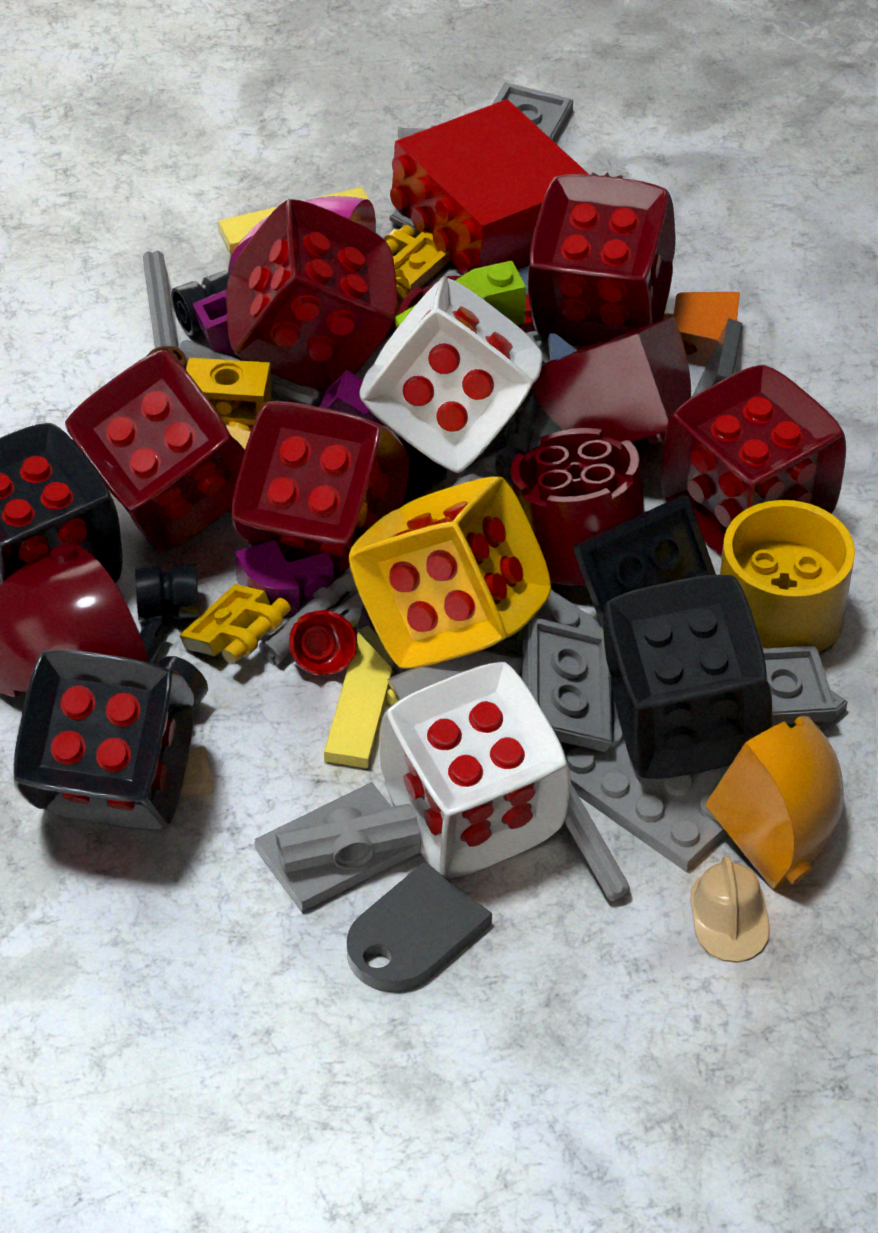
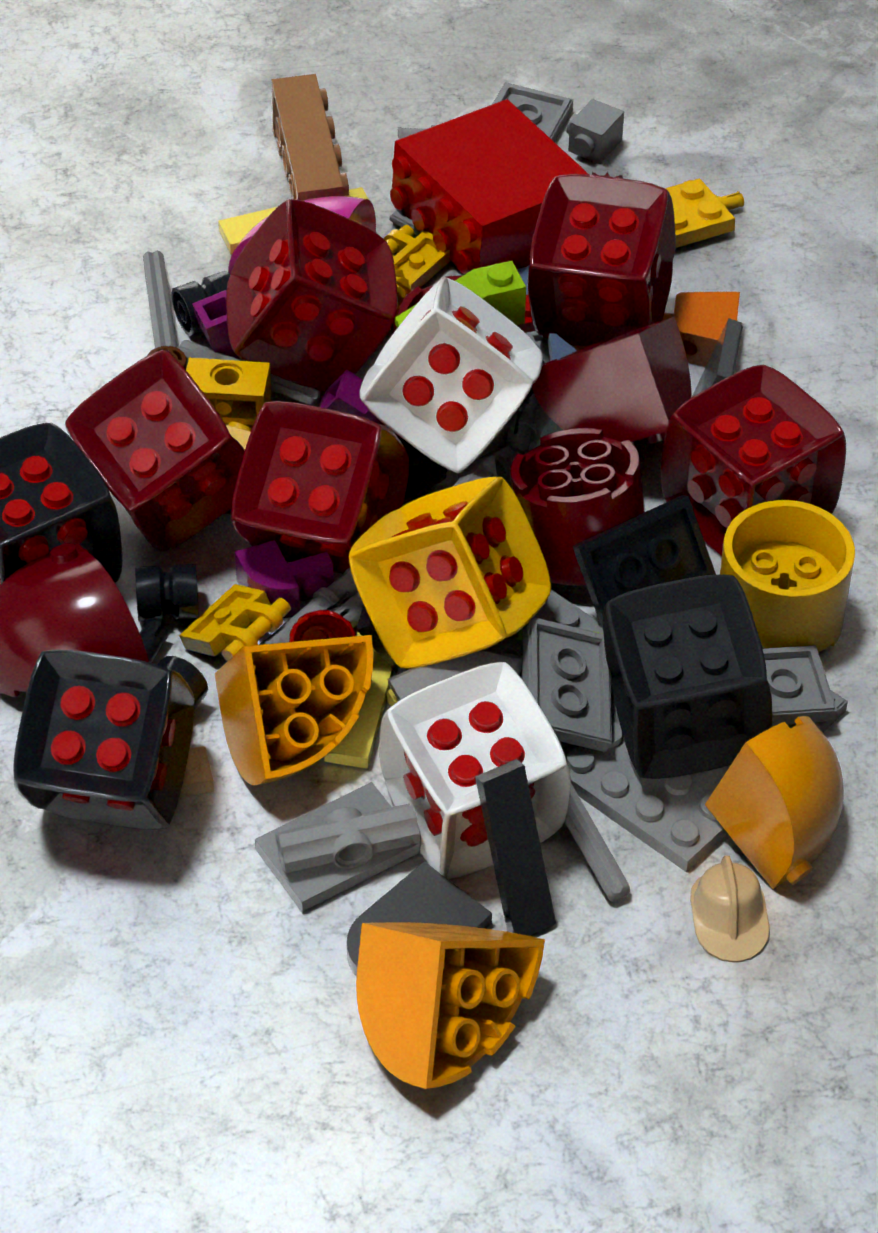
(291, 702): none -> light orange brick
(306, 138): none -> medium nougat wedge
(441, 995): none -> light orange brick
(515, 848): none -> black tile
(595, 131): none -> light grey brick
(700, 212): none -> yellow plate

